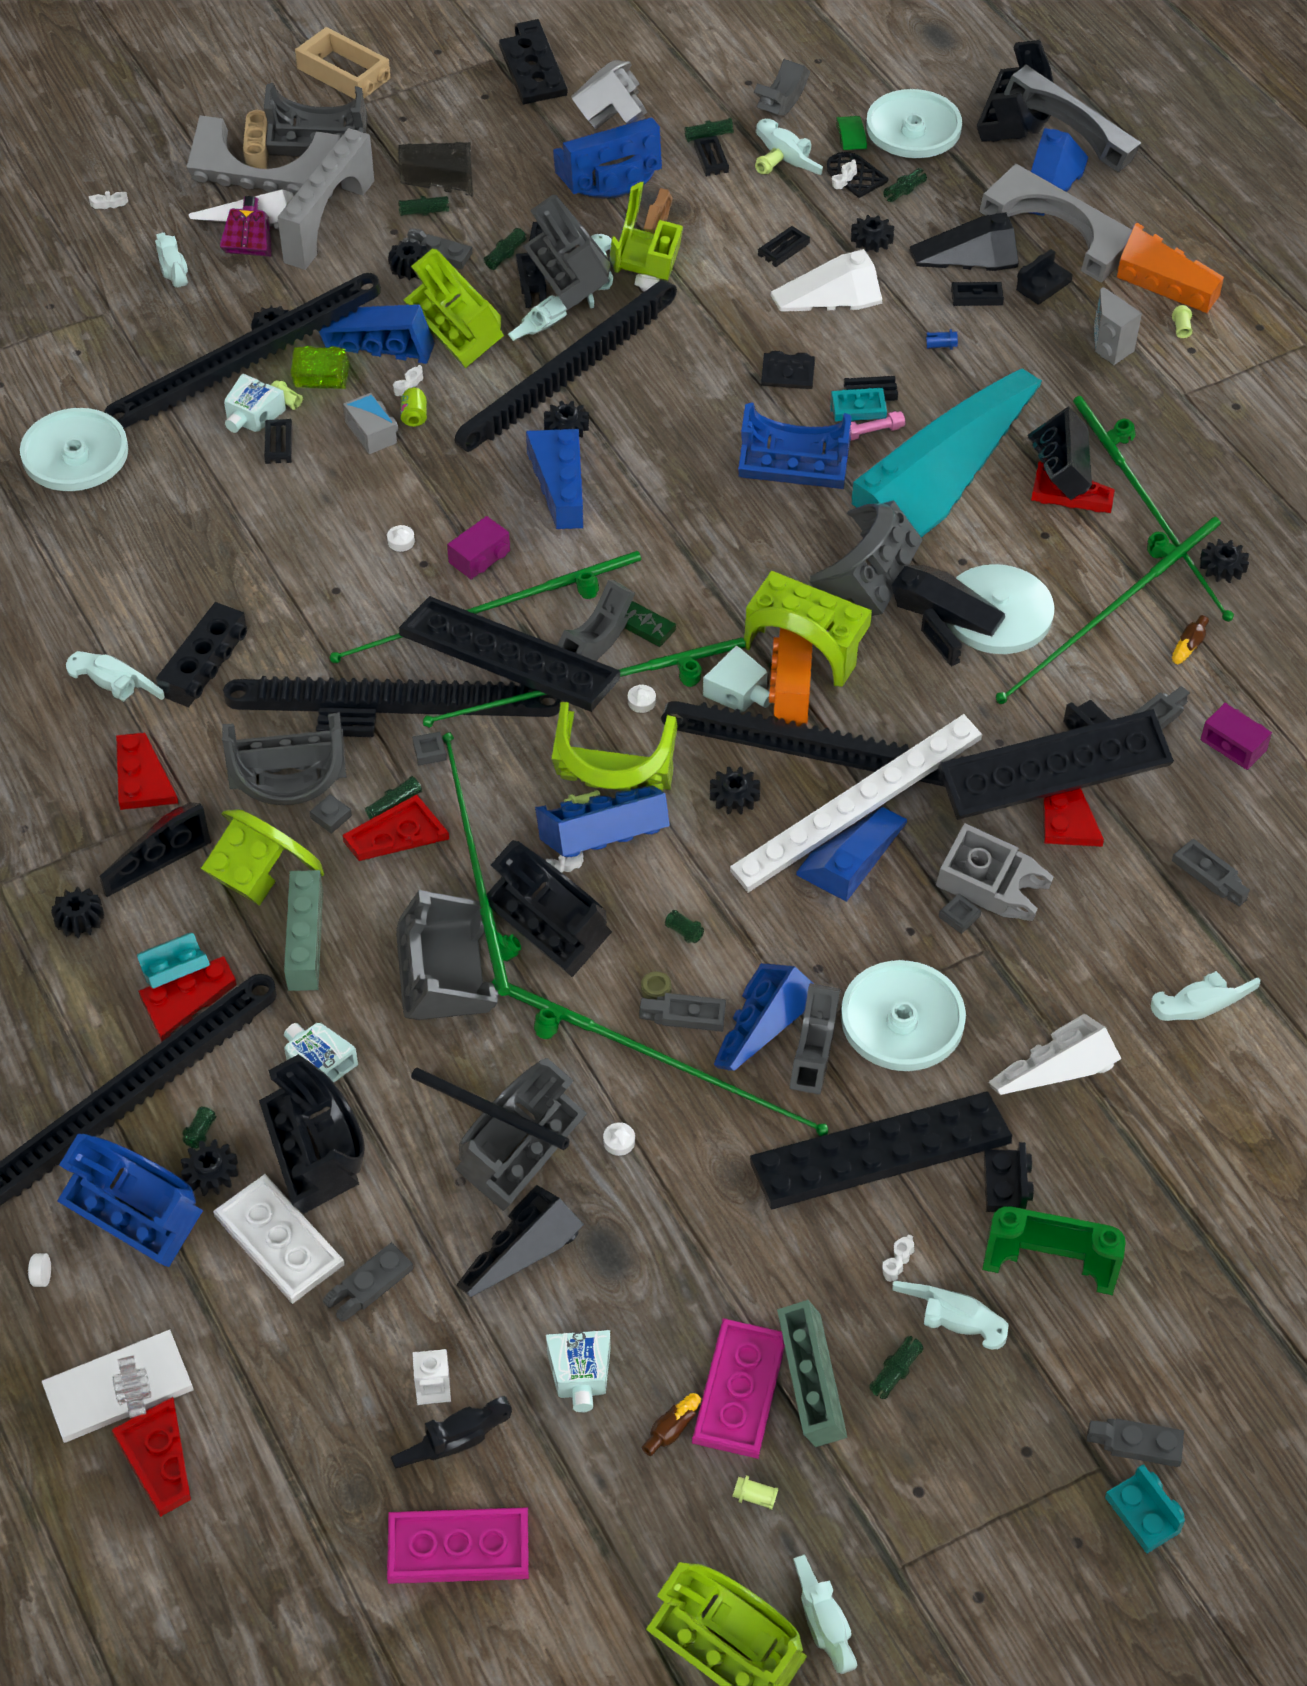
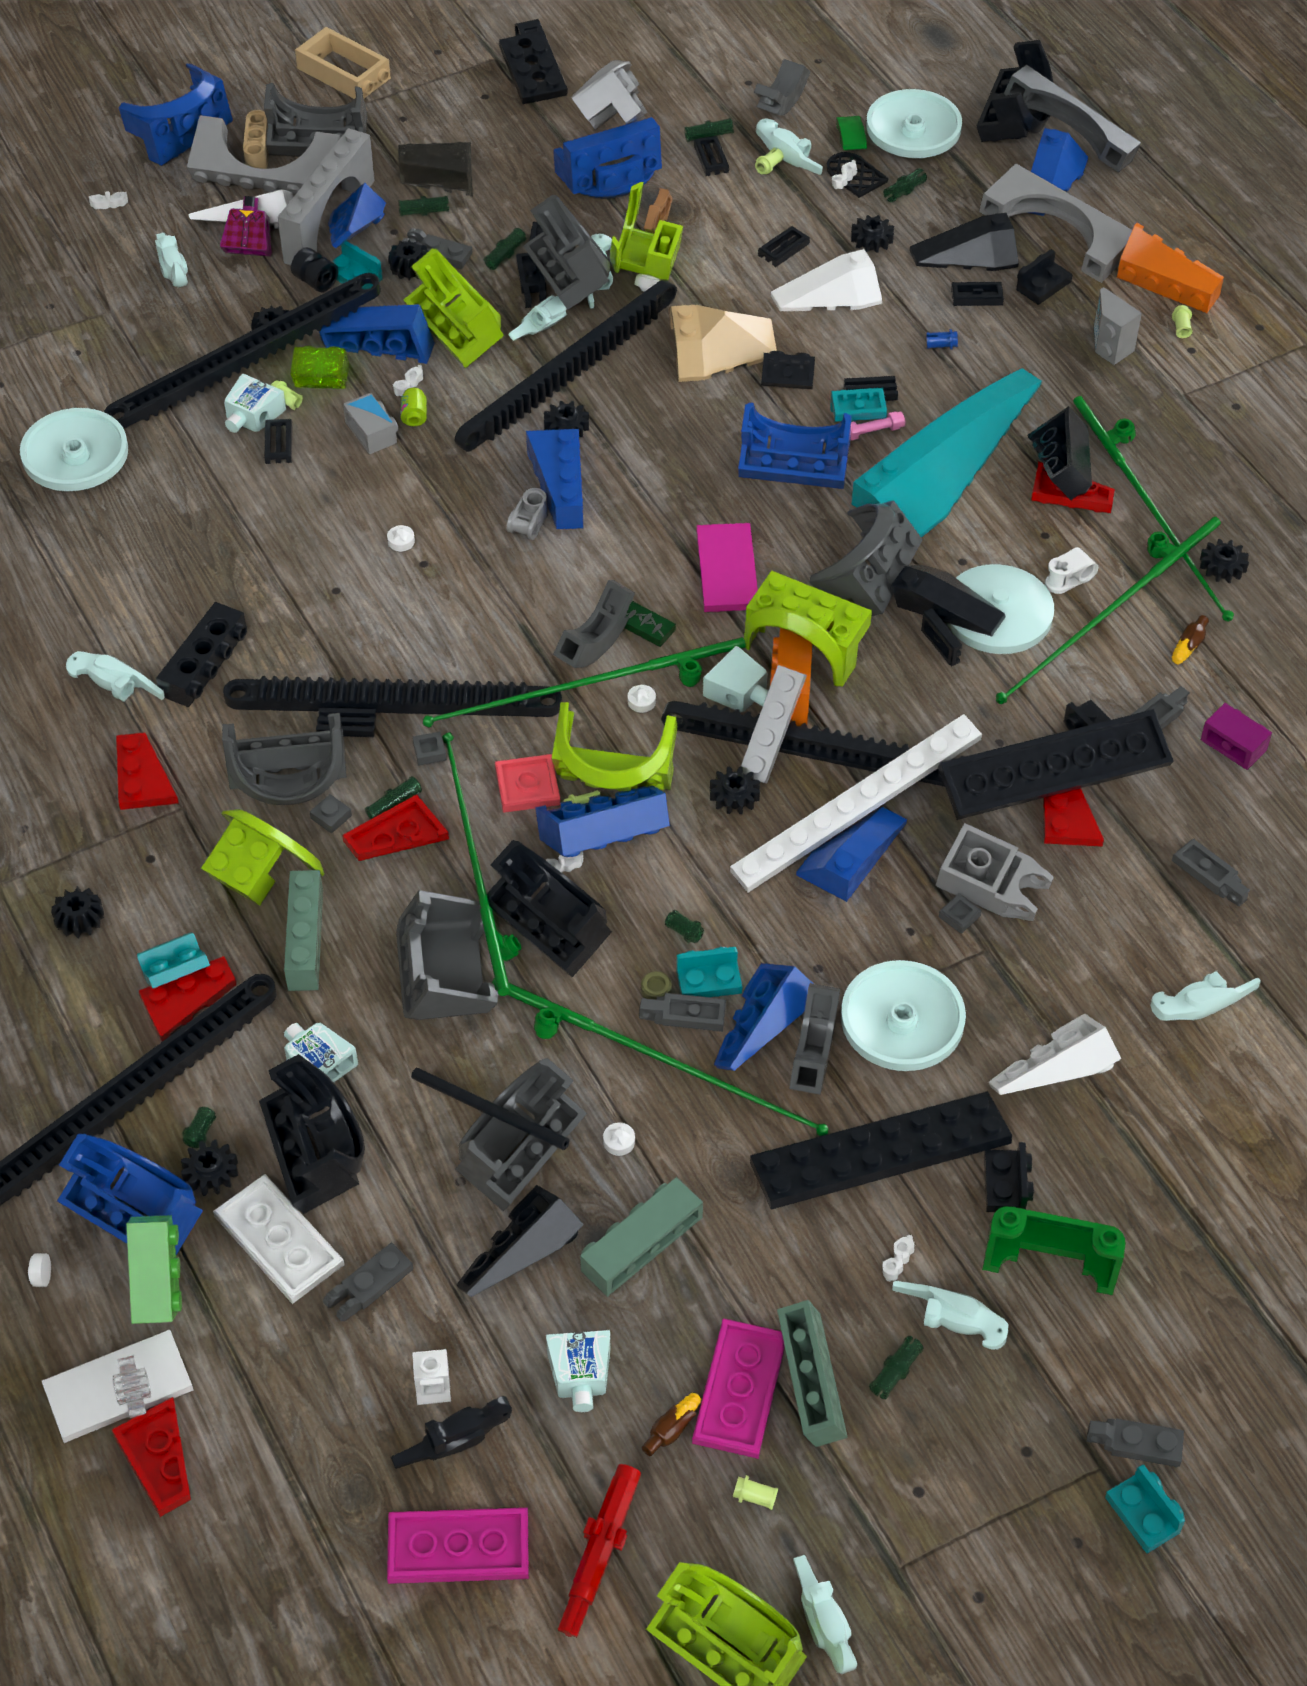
(153, 1269): none -> bright green wedge
(167, 140): none -> blue piece
(167, 841): black wedge -> none
(314, 269): none -> black wheel
(355, 215): none -> blue wedge
(356, 262): none -> teal bracket
(478, 547): magenta brick -> none
(510, 653): black plate -> none
(527, 783): none -> coral tile
(529, 513): none -> light grey piece
(585, 580): green piece -> none
(603, 1537): none -> red piece
(641, 1236): none -> sand green brick
(709, 972): none -> teal bracket
(717, 340): none -> tan wedge
(726, 566): none -> dark pink tile
(773, 723): none -> light grey plate
(1070, 571): none -> white piece

